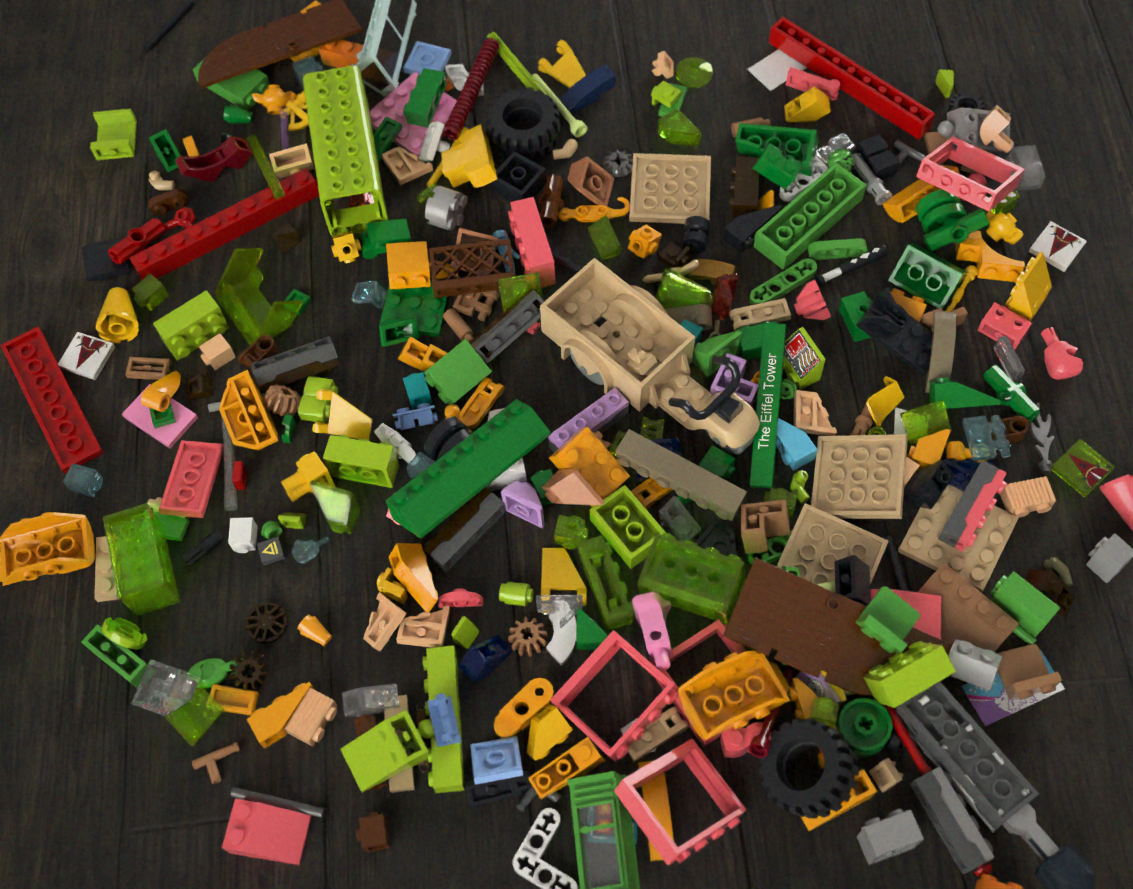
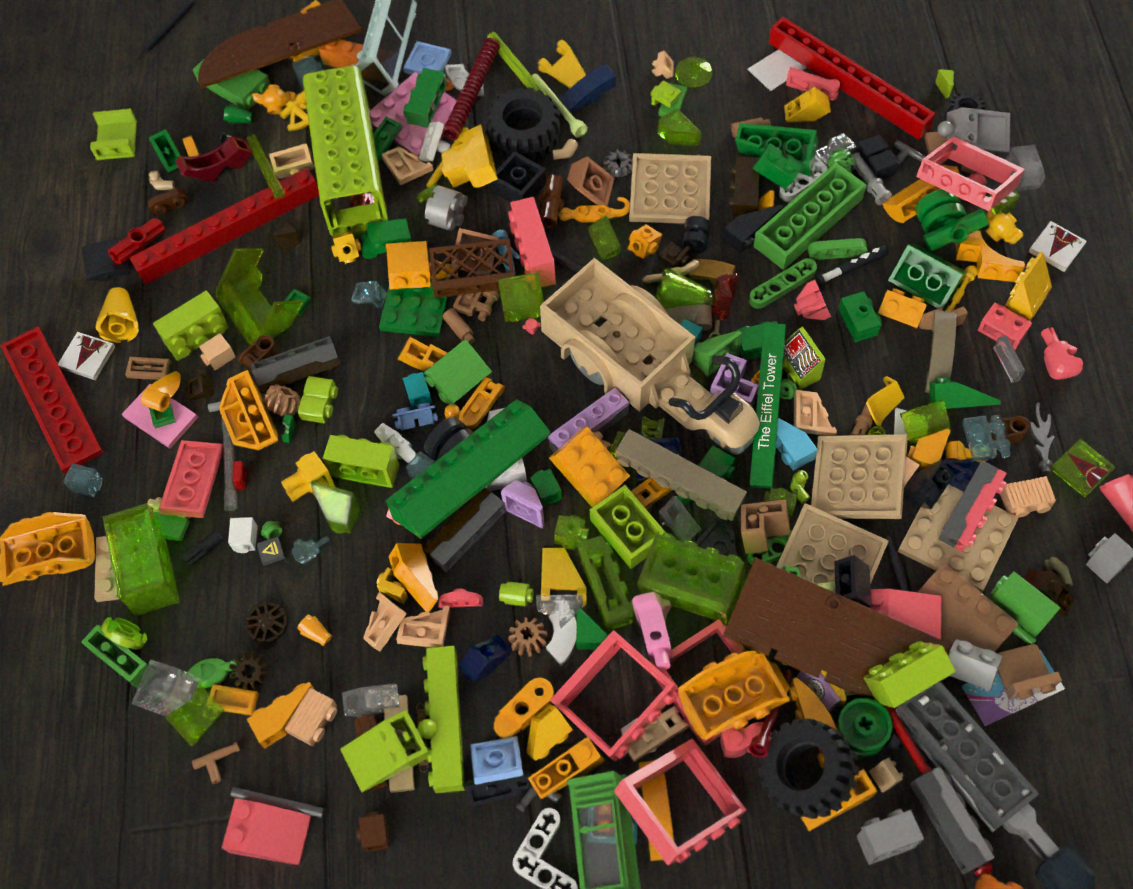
(149, 292): clear neon green brick -> none
(184, 217): red piece -> none
(284, 132): medium lavender piece -> none
(292, 520): lime slope -> none
(343, 418): yellow flag -> none
(398, 331): green slope -> none
(443, 721): medium blue hinge -> none
(465, 633): lime slope -> none
(508, 326): dark grey piece -> none
(570, 487): slope -> none
(640, 361): tan tile -> none
(759, 313): tan plate -> none
(824, 710): clear neon green brick -> none
(888, 620): bright green bracket -> none
(897, 331): black plate -> none
(992, 129): light nougat brick -> none
(1011, 393): green piece -> none

